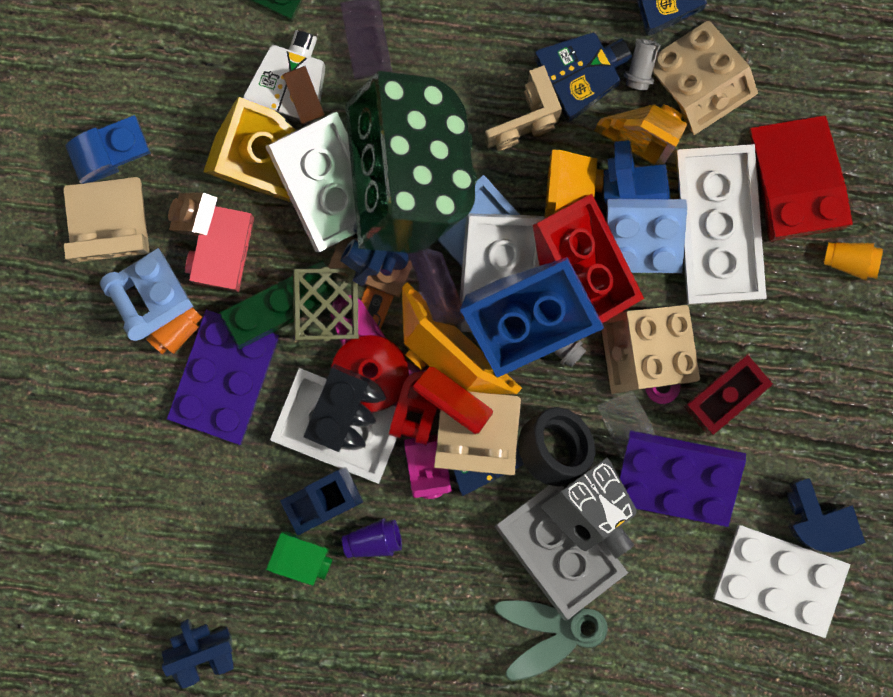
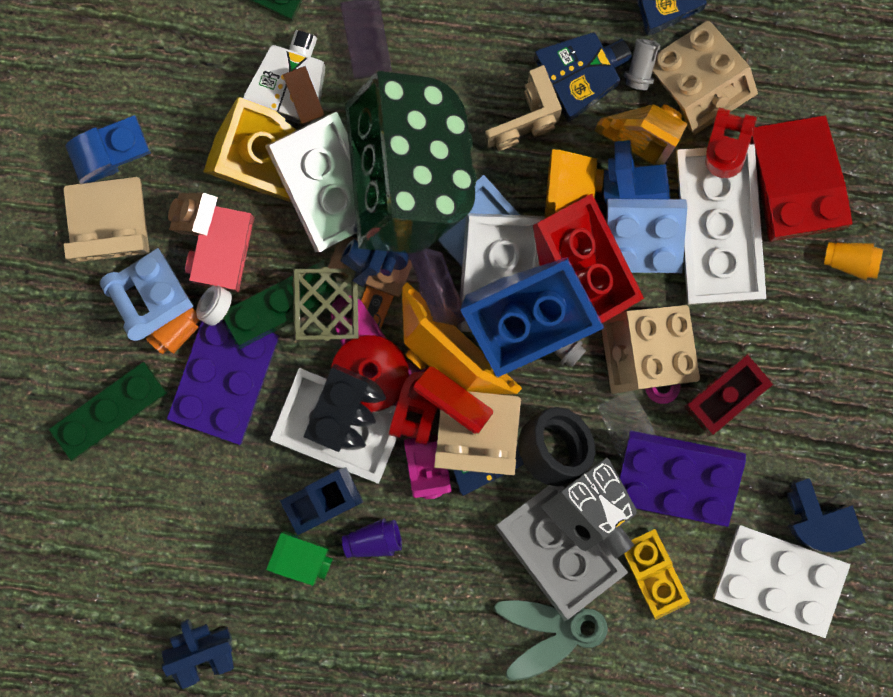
(108, 411): none -> dark green plate
(213, 305): none -> white tile
(656, 575): none -> yellow slope
(725, 154): none -> red plate

